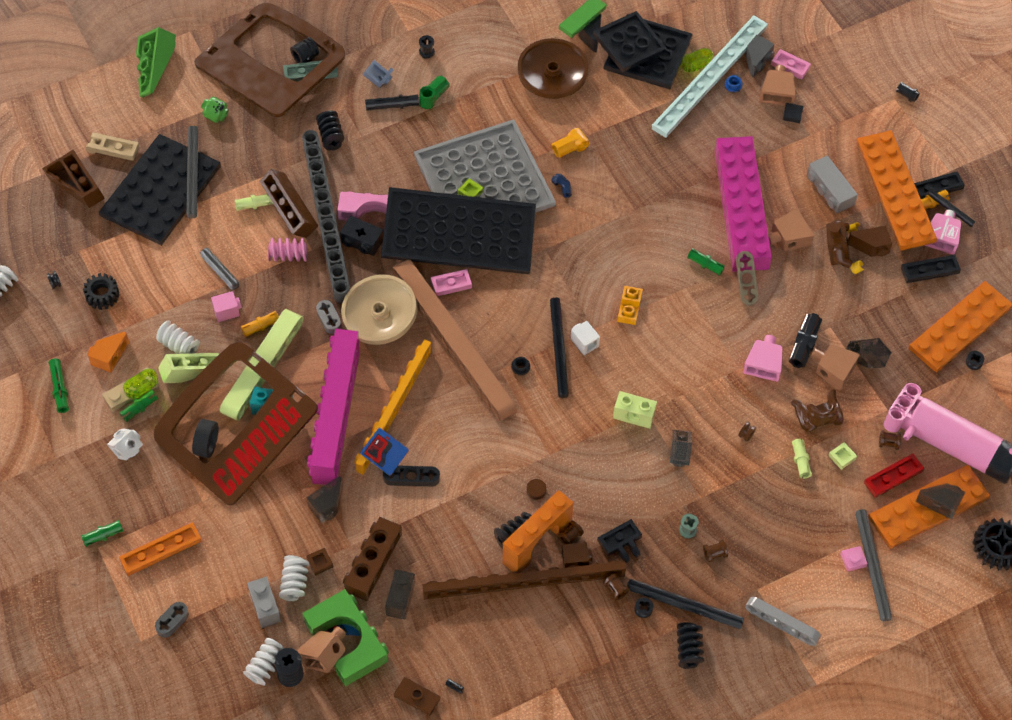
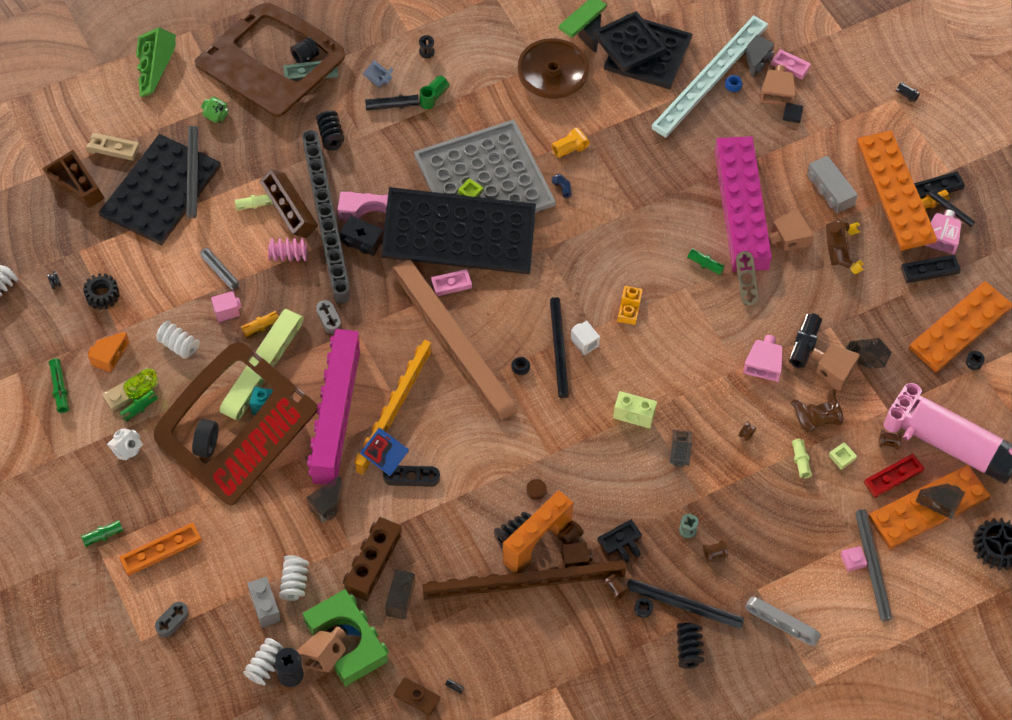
(184, 367): yellowish green slope -> none
(319, 561): reddish brown plate -> none
(379, 309): tan dish -> none
(697, 60): clear neon green beam -> none
(871, 241): reddish brown slope -> none

